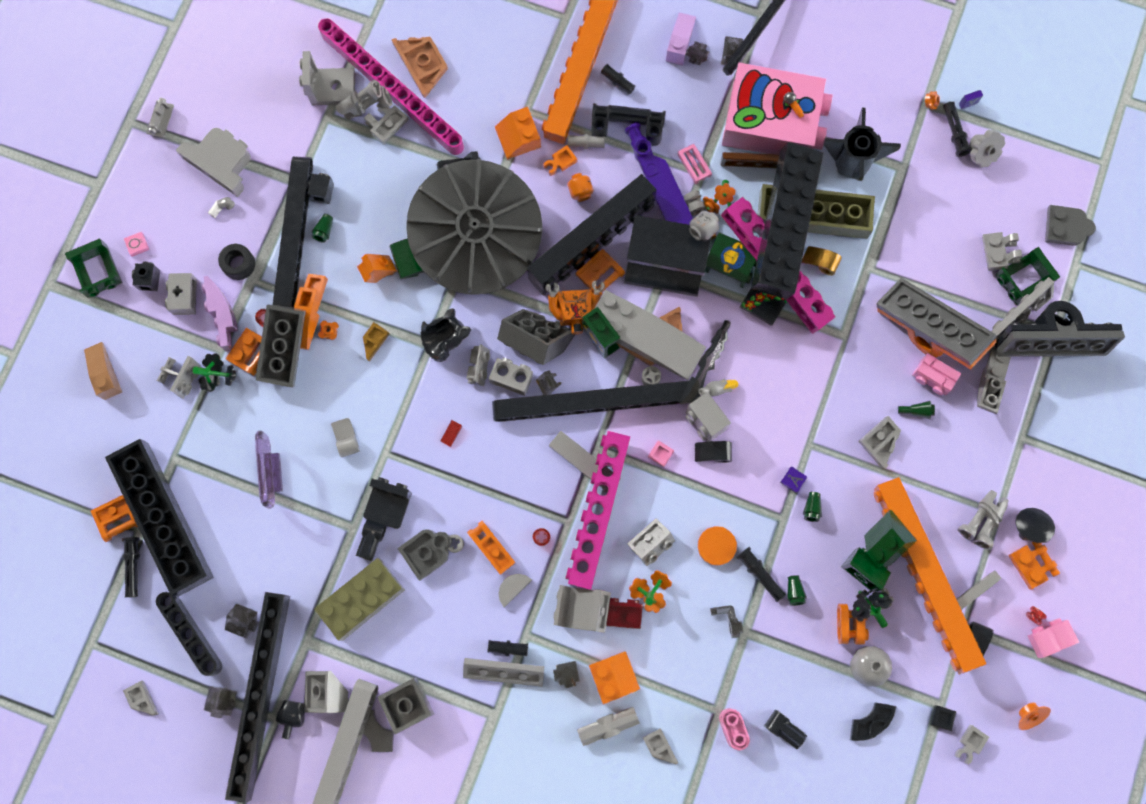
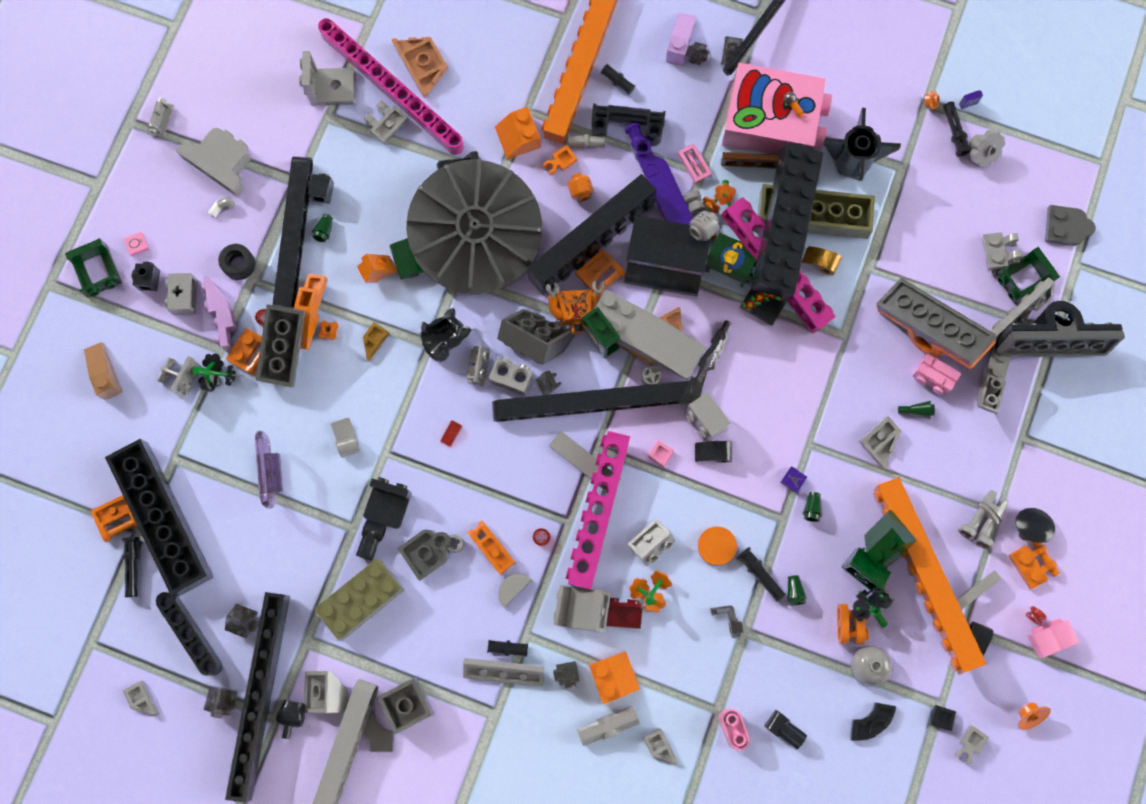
(357, 103): light grey piece -> none
(719, 387): light grey piece -> none

